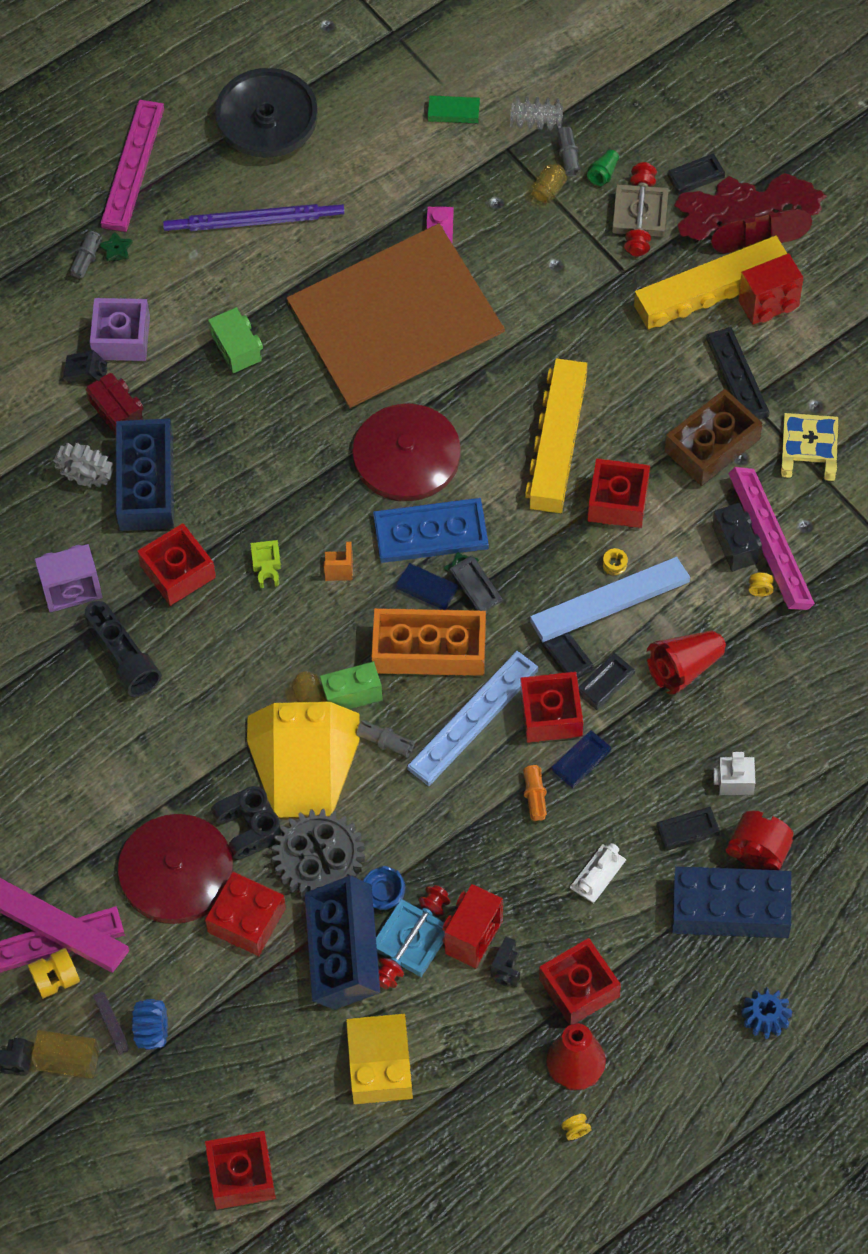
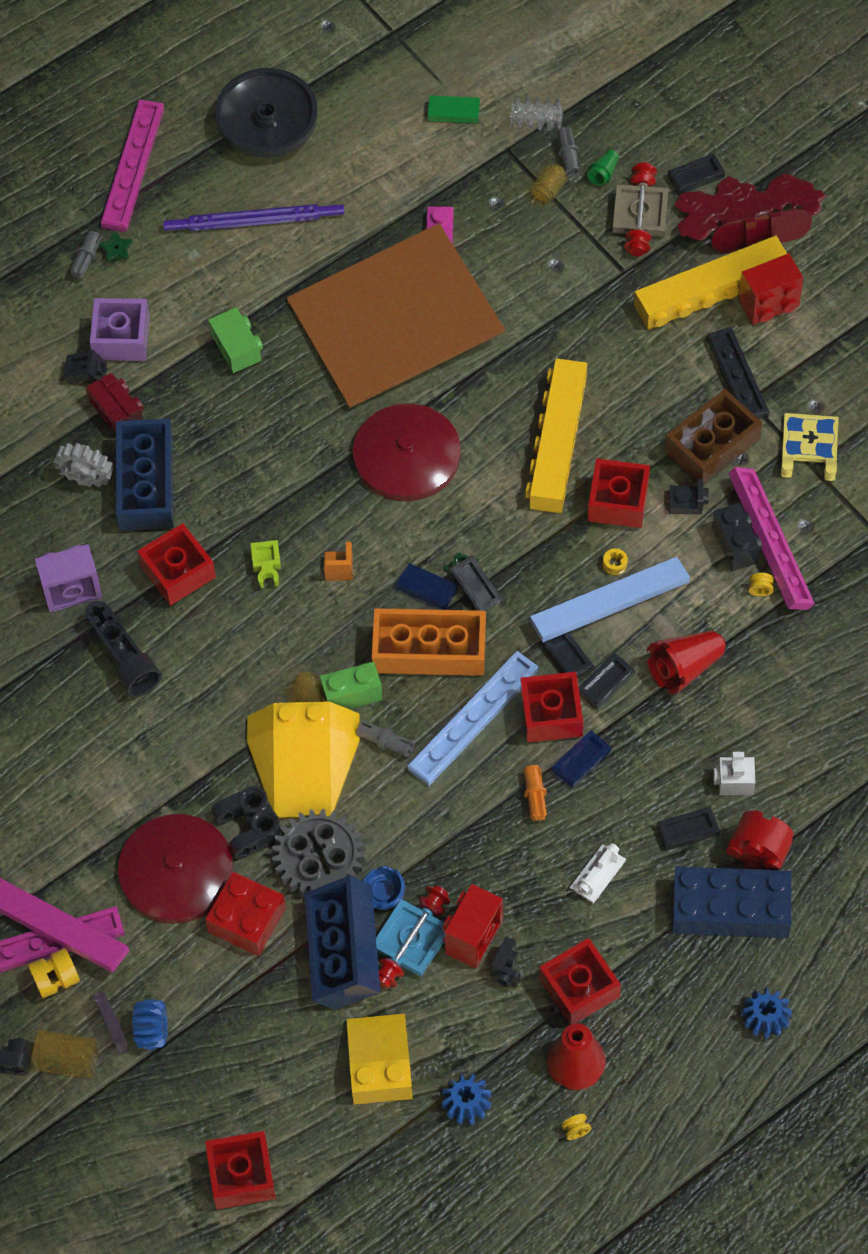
(430, 530): blue tile -> none
(474, 1107): none -> blue gear
(688, 498): none -> black bracket

